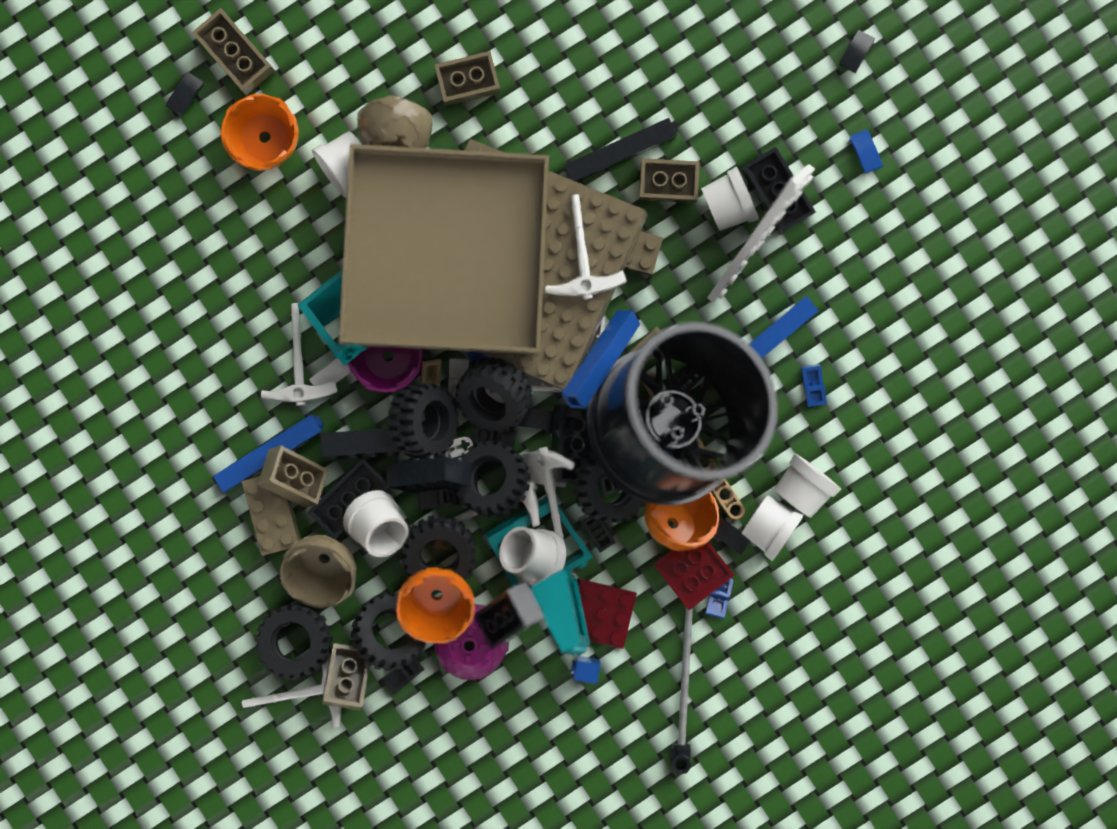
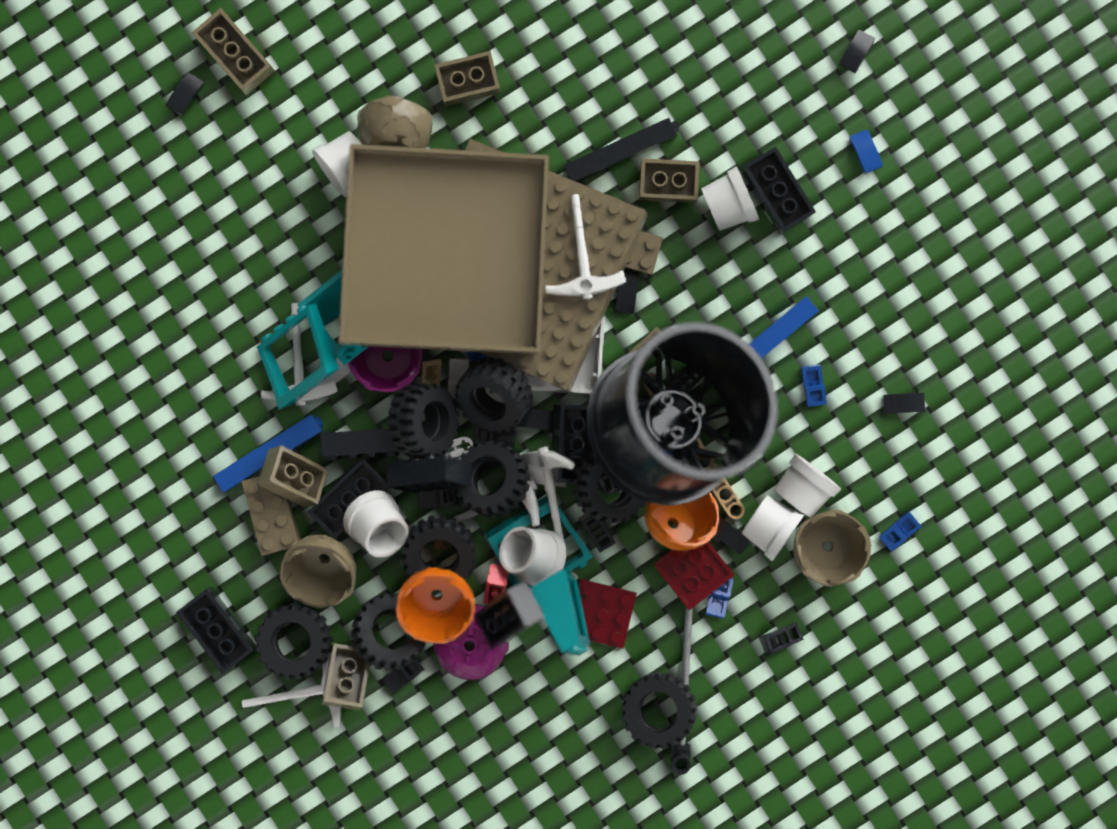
(216, 629): none -> black brick
(250, 119): orange piece -> none
(328, 362): none -> teal windscreen
(496, 582): none -> coral brick
(585, 669): blue brick -> none
(601, 359): blue brick -> none
(627, 293): none -> black slope
(641, 728): none -> black tyre
(764, 639): none -> black slope
(776, 212): white wing -> none
(848, 553): none -> dark tan piece
(900, 530): none -> blue slope
(904, 403): none -> black slope

